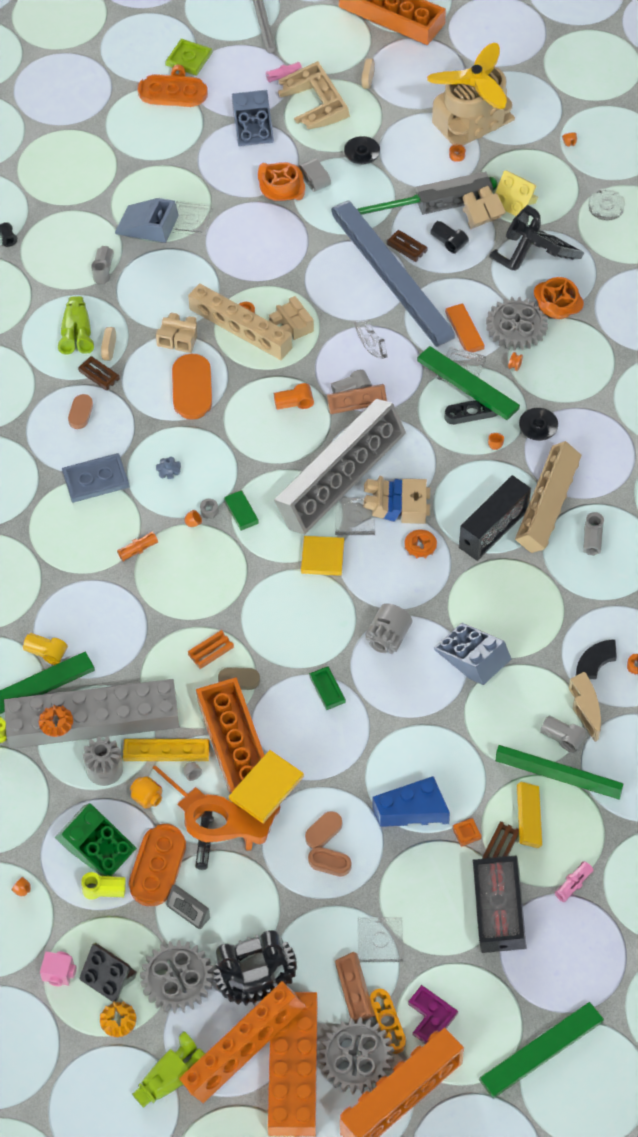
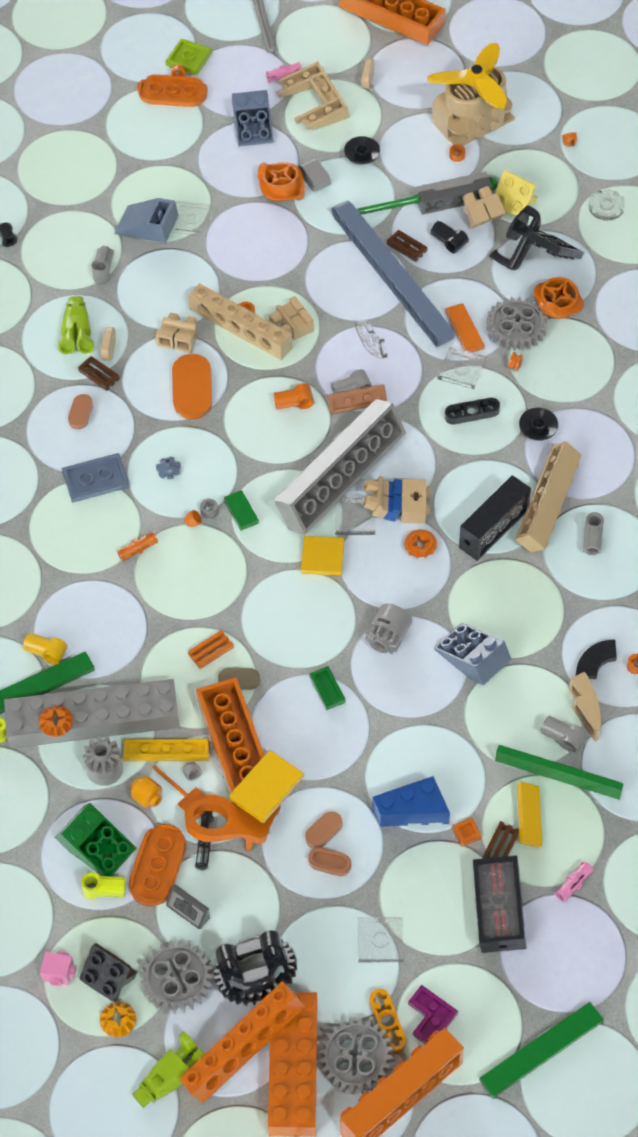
(21, 887): orange hinge -> none
(354, 987): nougat tile -> none
(468, 383): green tile -> none
(495, 441): orange hinge -> none

